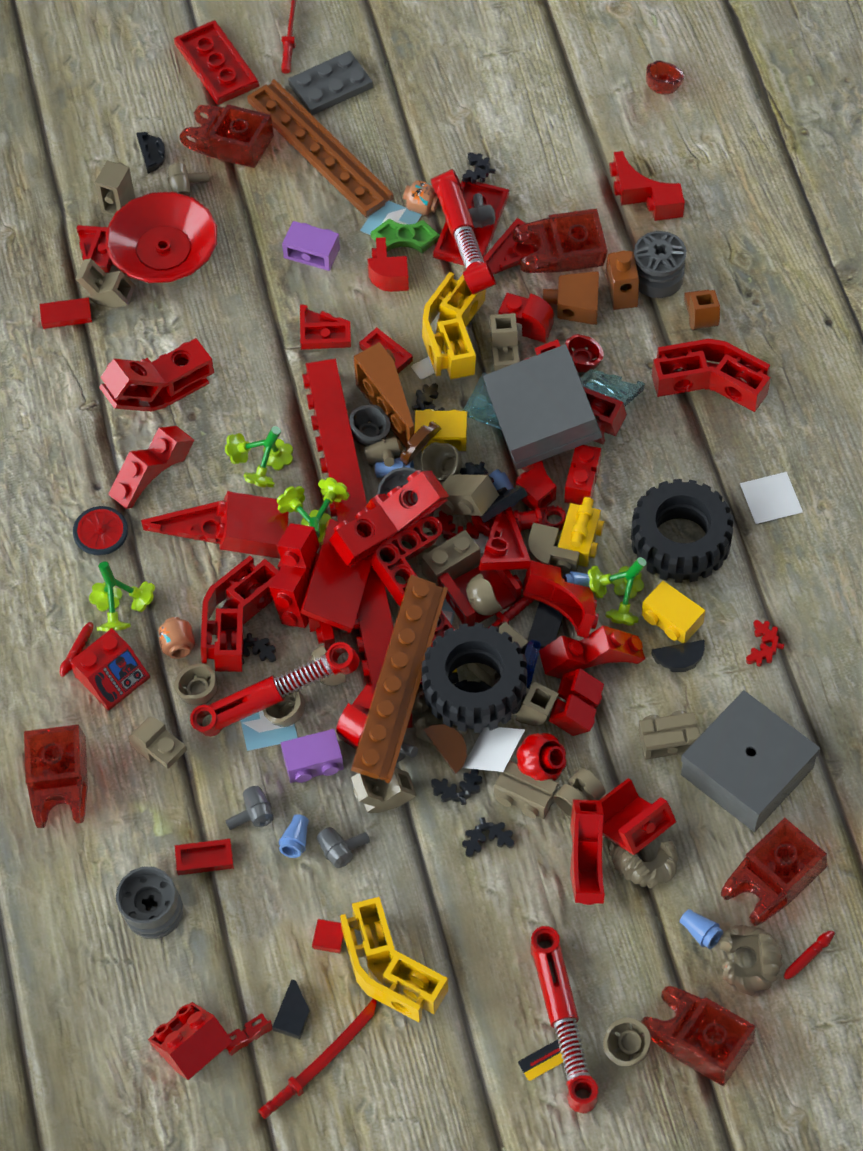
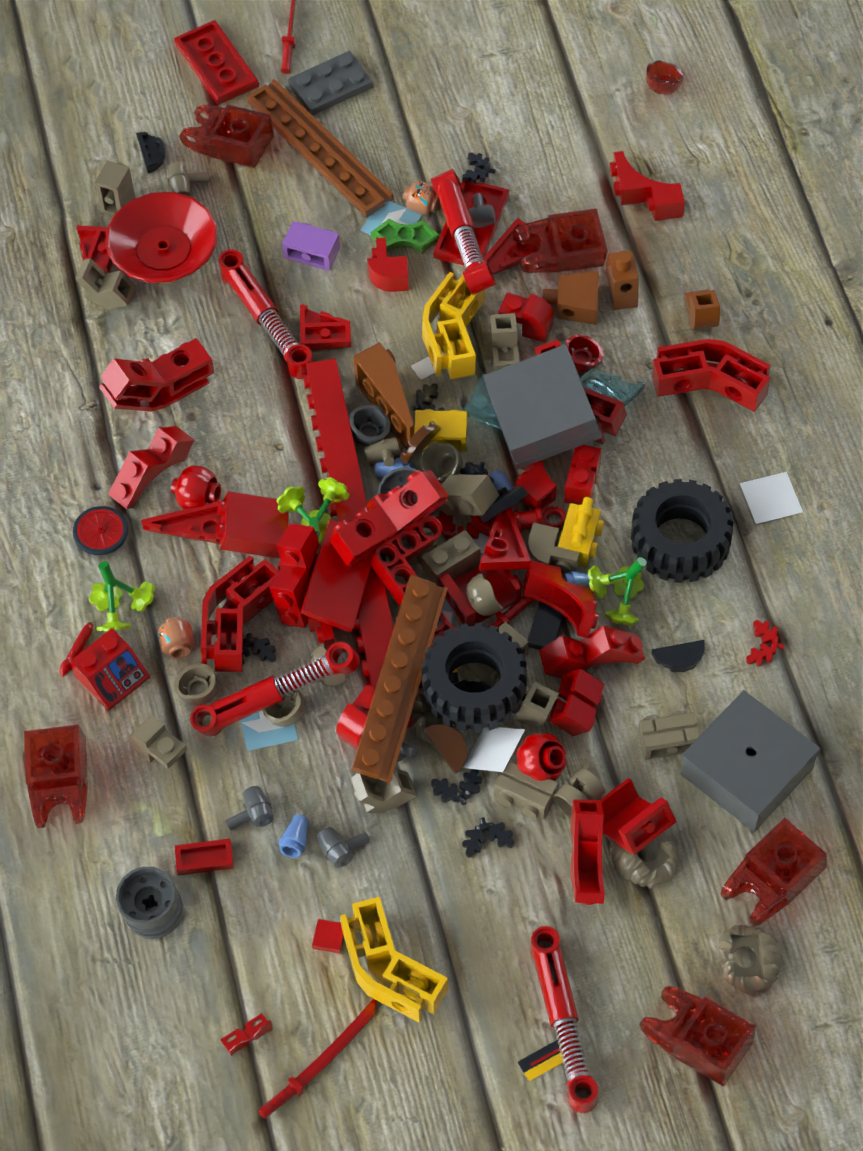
(65, 313): red tile -> none
(190, 1040): red slope -> none
(196, 487): none -> red plant
(263, 310): none -> red piece
(275, 455): lime plant -> none
(292, 1013): black tile -> none
(312, 756): medium lavender brick -> none
(402, 357): red tile -> none
(531, 656): clear blue tile -> none
(629, 1042): dark tan helmet -> none
(660, 263): dark grey wheel -> none
(673, 612): yellow brick -> none
(704, 930): medium blue cone -> none
(809, 954): red piece -> none

